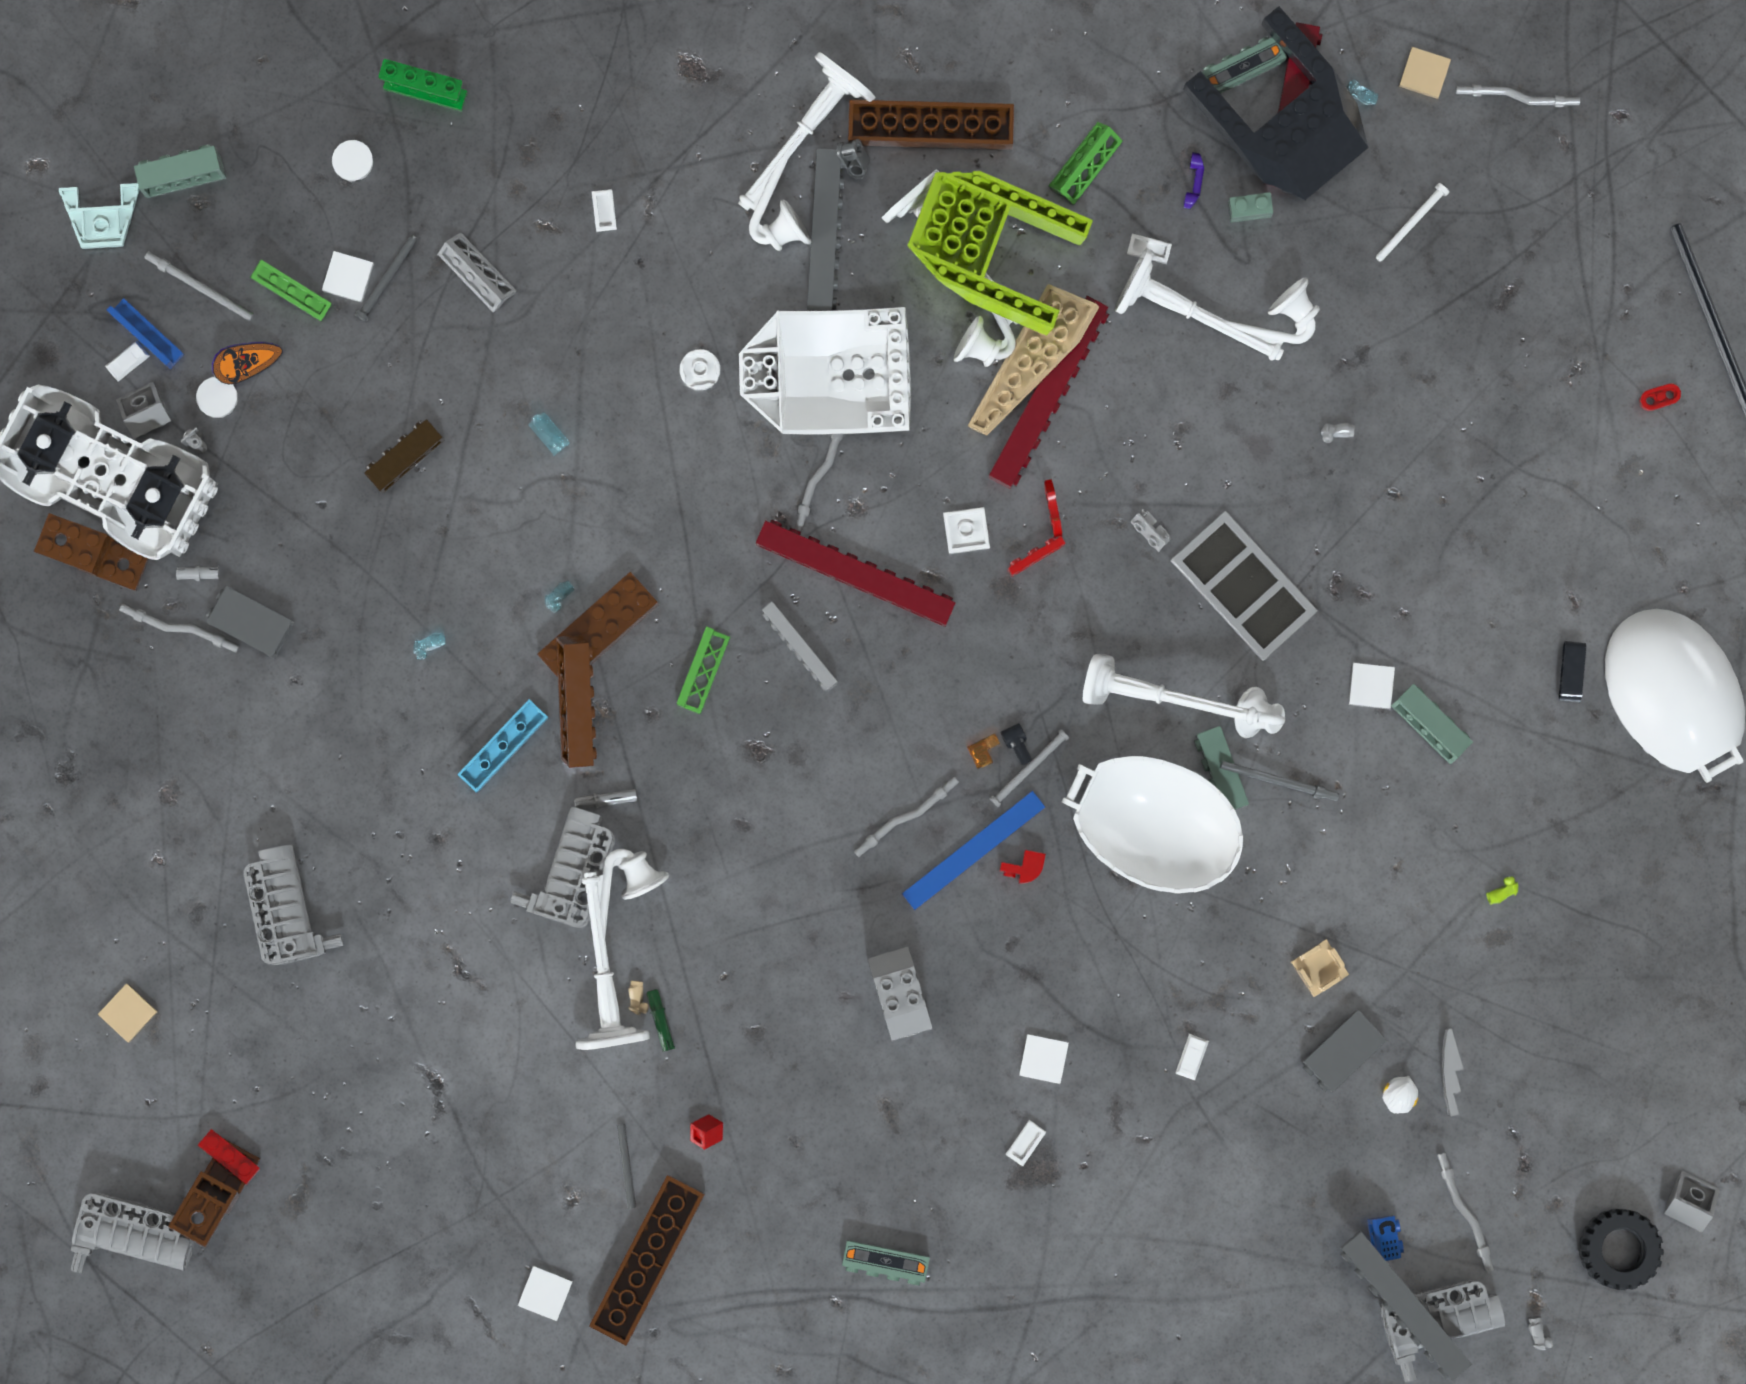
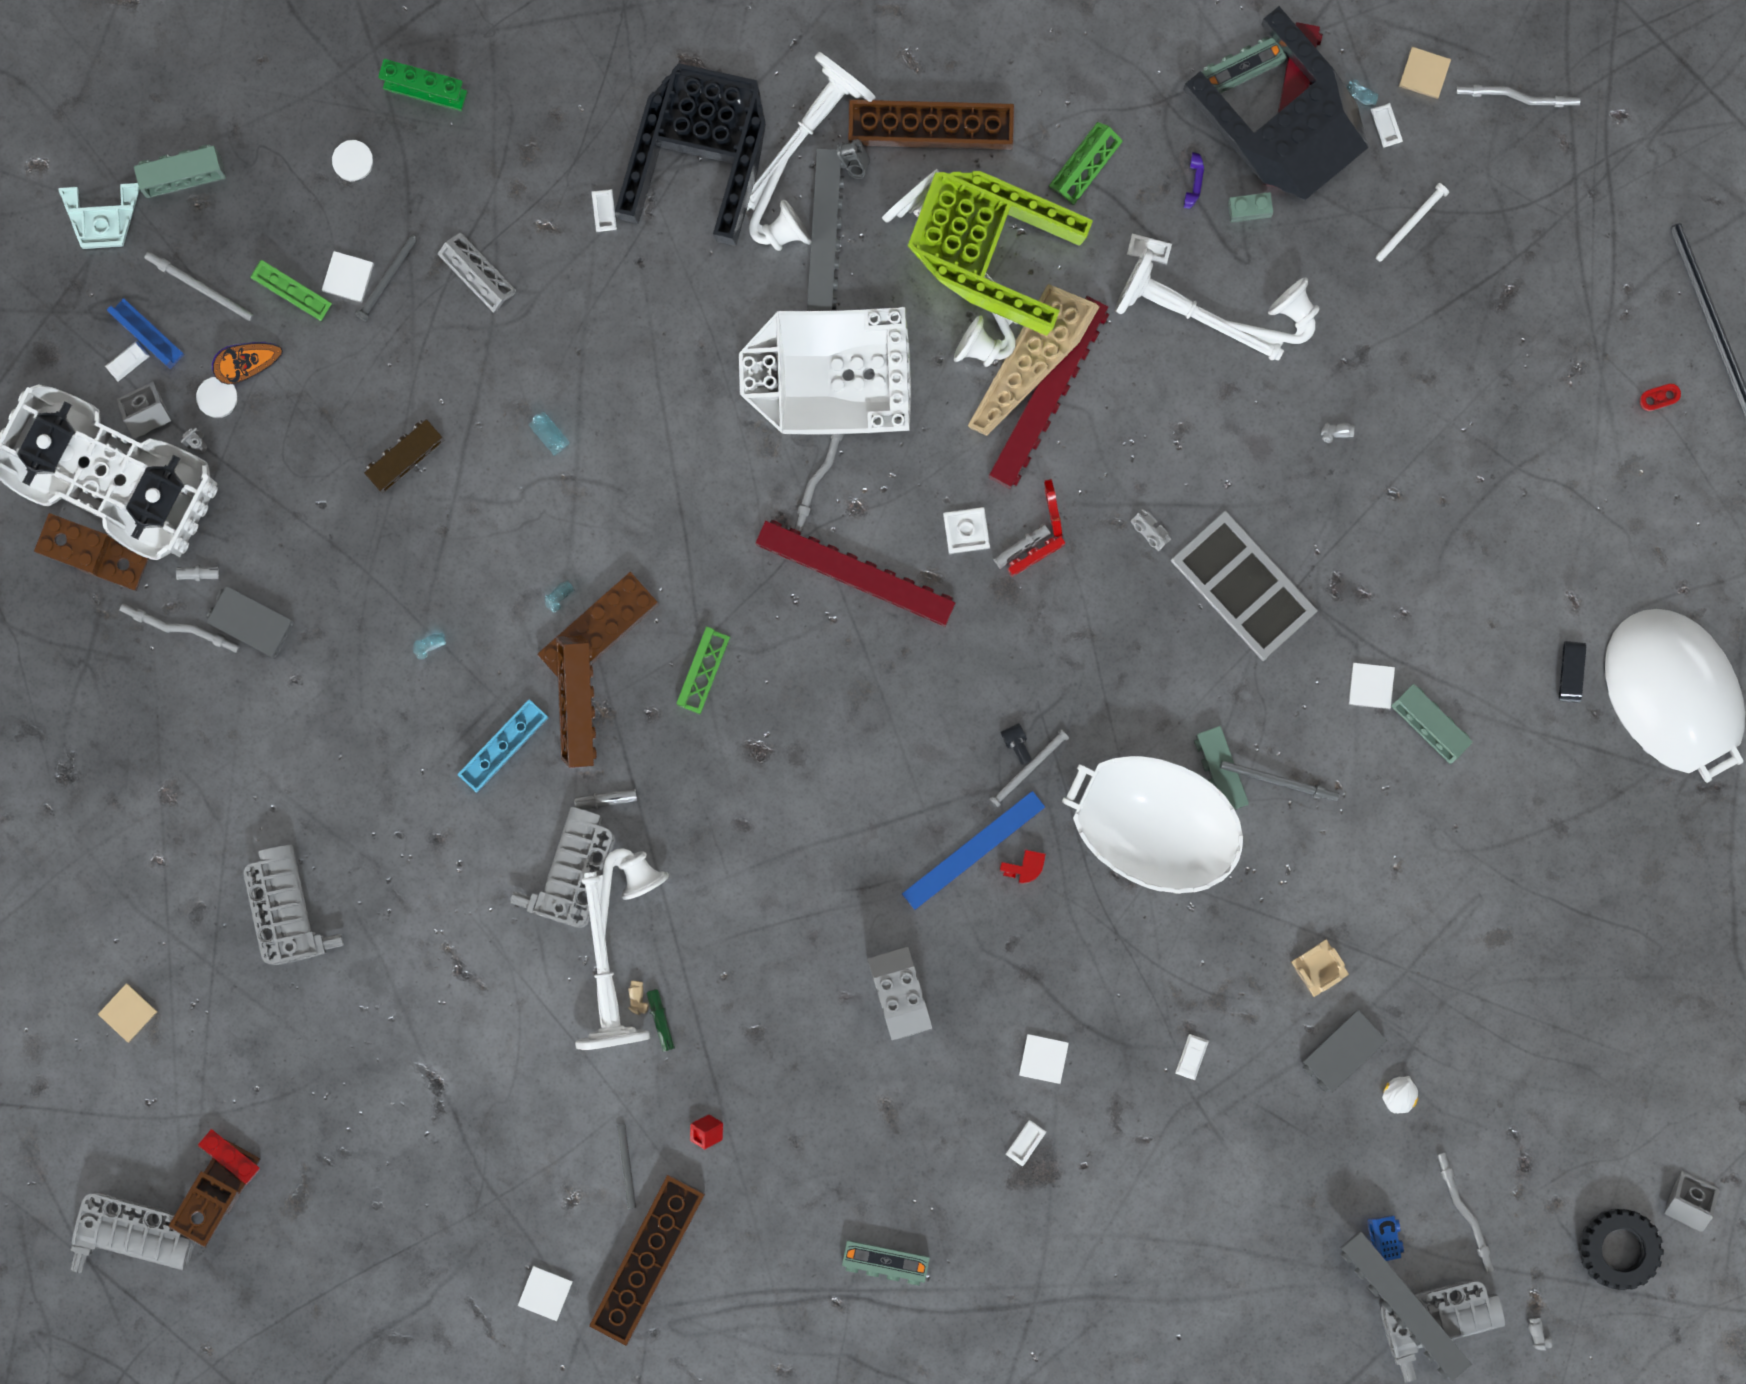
(700, 369): white tile -> none
(705, 117): none -> black wedge
(802, 650): light grey piece -> none
(872, 840): light grey bar -> none
(979, 751): clear orange piece -> none
(1030, 540): none -> light grey pin
(1249, 715): white piece -> none
(1386, 125): none -> white tile
(1450, 1064): light grey slope -> none
(1501, 893): lime arm -> none

